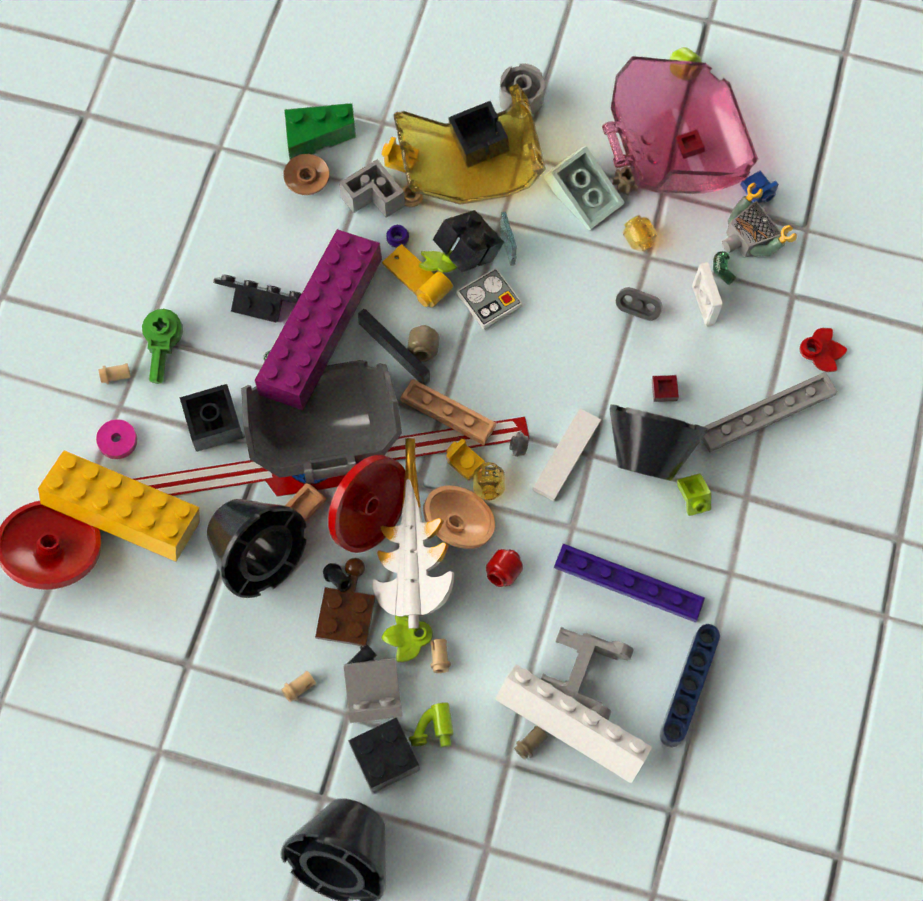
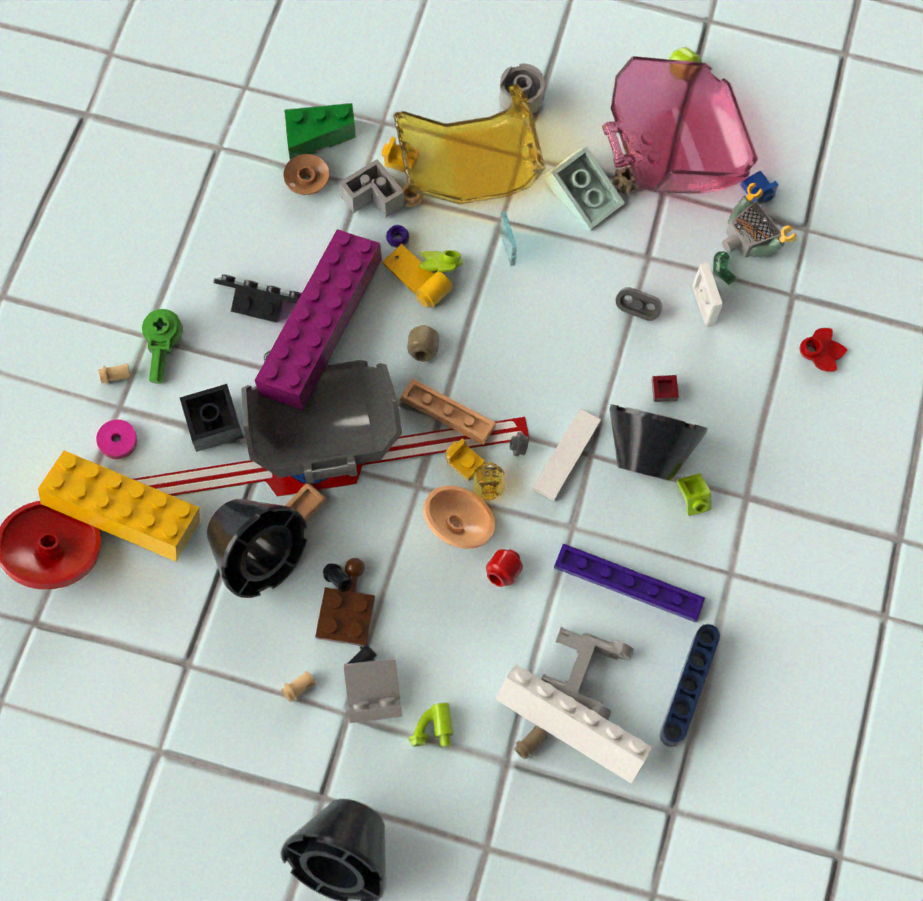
(366, 501): red dish -> none
(384, 755): black brick -> none
(394, 347): black tile -> none
(405, 639): lime plate -> none
(413, 590): white animal -> none
(439, 656): tan pin -> none
(476, 134): black piece -> none
(476, 244): black piece -> none
(489, 298): tile -> none
(639, 233): clear yellow head -> none
(690, 144): dark red plate -> none
(768, 411): light grey plate -> none

